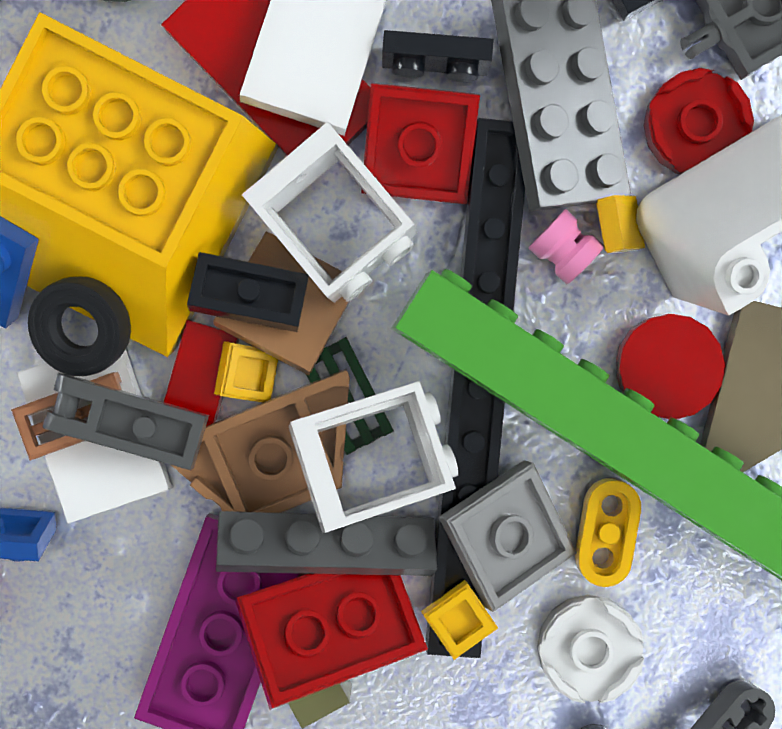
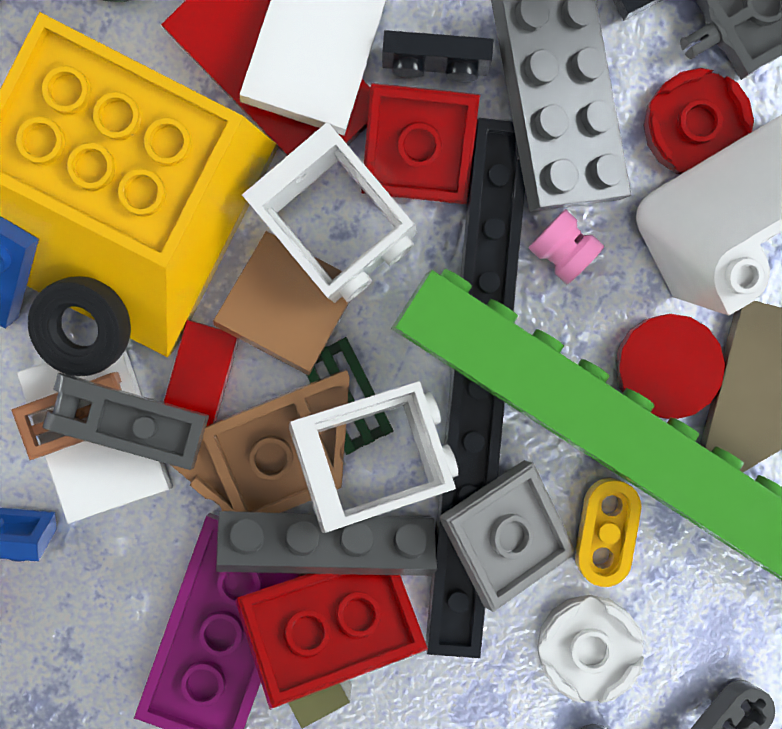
(245, 373): yellow tile -> none
(247, 292): black plate -> none
(459, 619): yellow tile -> none
(619, 223): yellow tile -> none

